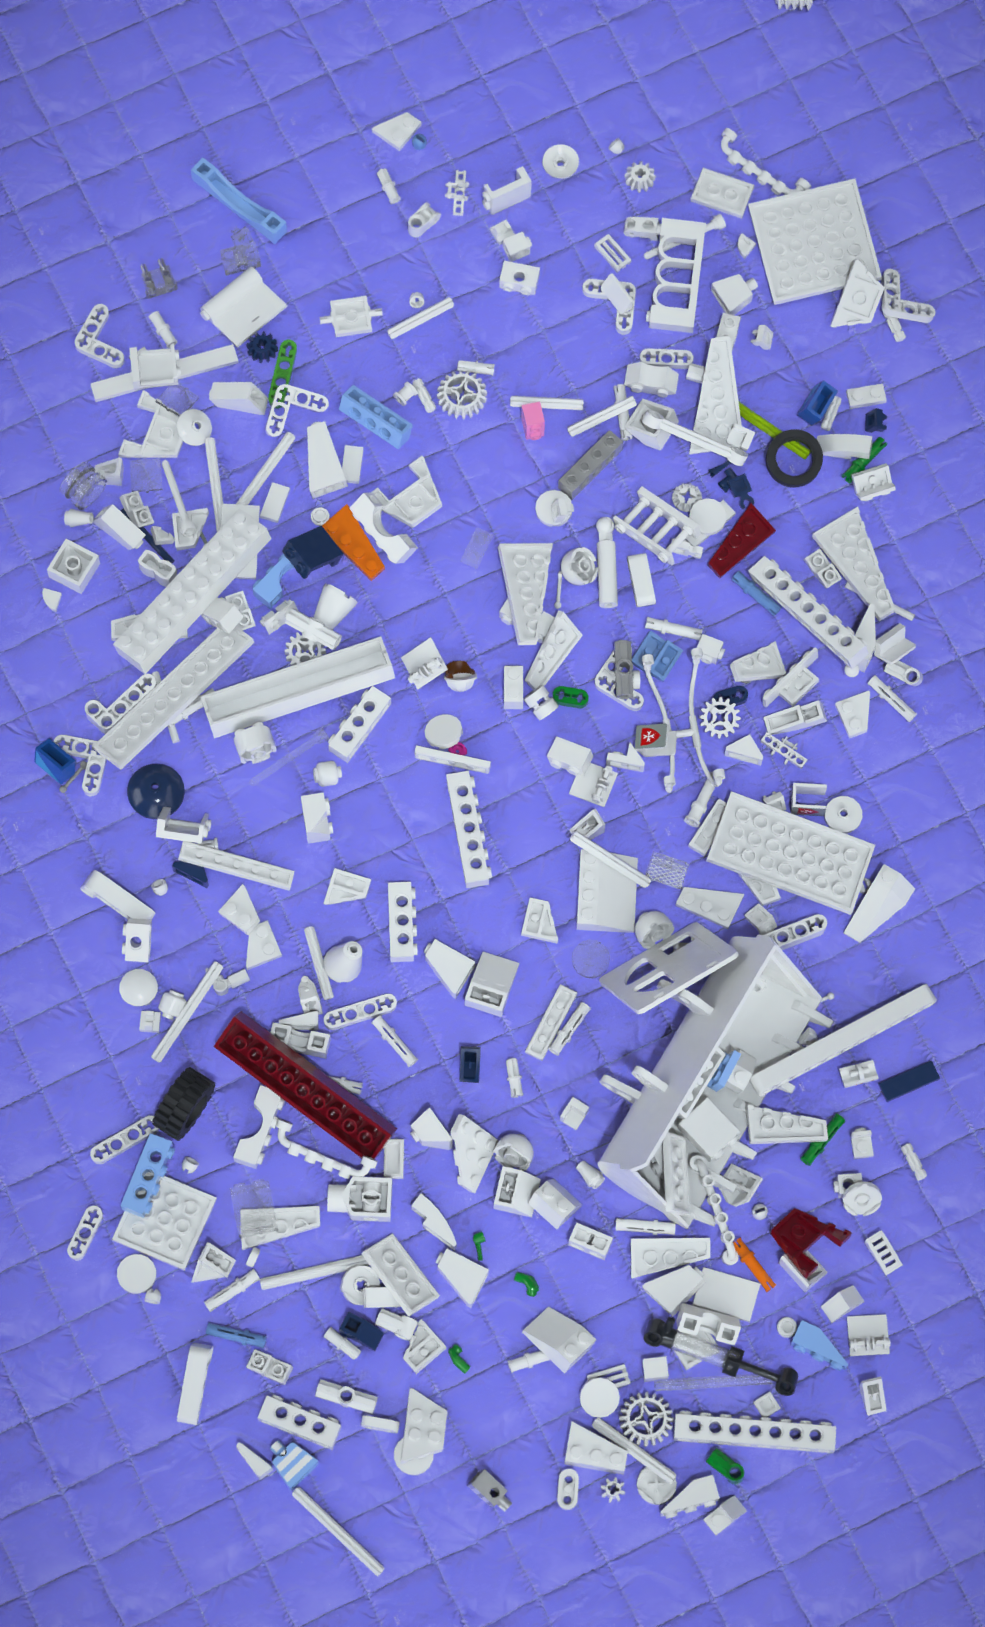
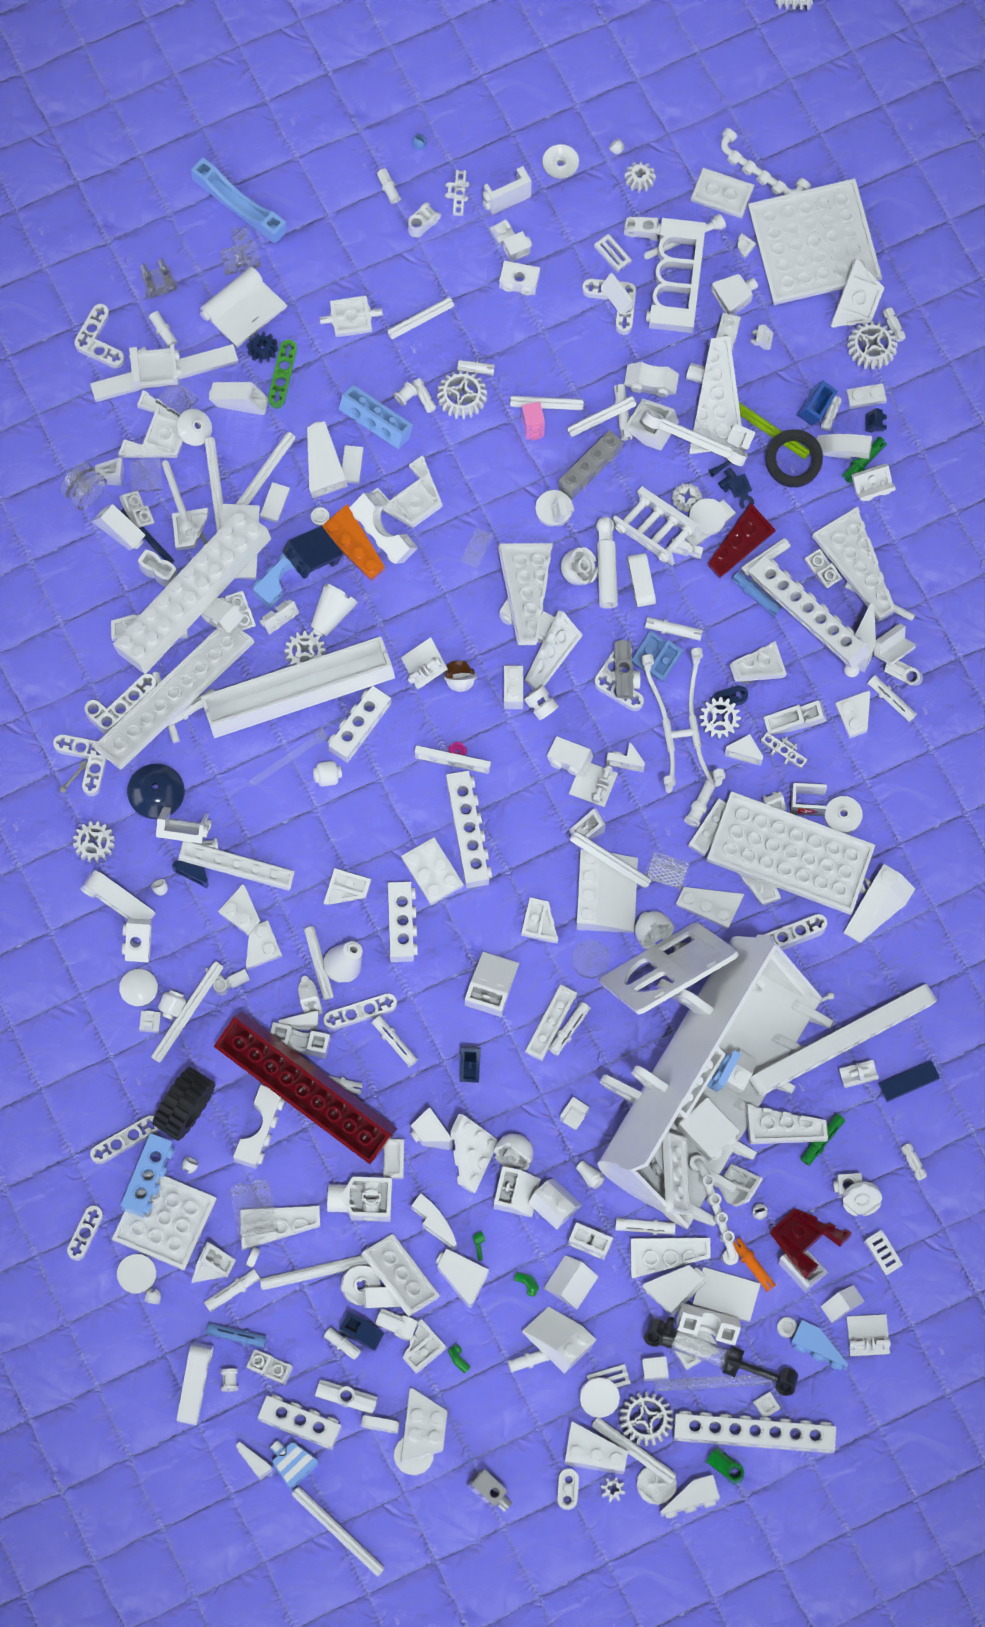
(52, 599): white tile -> none
(54, 761): blue brick -> none
(73, 566): white slope -> none
(76, 518): white cone -> none
(99, 837): none -> white gear
(161, 537): white tile -> none
(229, 1380): none -> white bush
(254, 743): white brick -> none
(291, 399): white beam -> none
(312, 1156): white bar -> none
(313, 629): white piece -> none
(315, 815): white slope -> none
(398, 130): white wing -> none
(412, 300): white hinge -> none
(432, 871): none -> white plate
(443, 731): white tile -> none
(449, 966): white slope -> none
(514, 1078): white axle -> none
(557, 604): white hinge -> none
(569, 701): green beam -> none
(571, 1282): none -> white slope
(655, 740): piece -> none
(672, 353): white beam -> none
(711, 649): white brick -> none
(725, 1515): white slope -> none
(761, 919): white bracket -> none
(770, 553): none -> white axle
(795, 683): white bracket -> none
(808, 1037): white tile -> none
(861, 1143): white bracket -> none
(873, 1395): white slope -> none
(882, 355): none -> white gear
(898, 305): white beam -> none

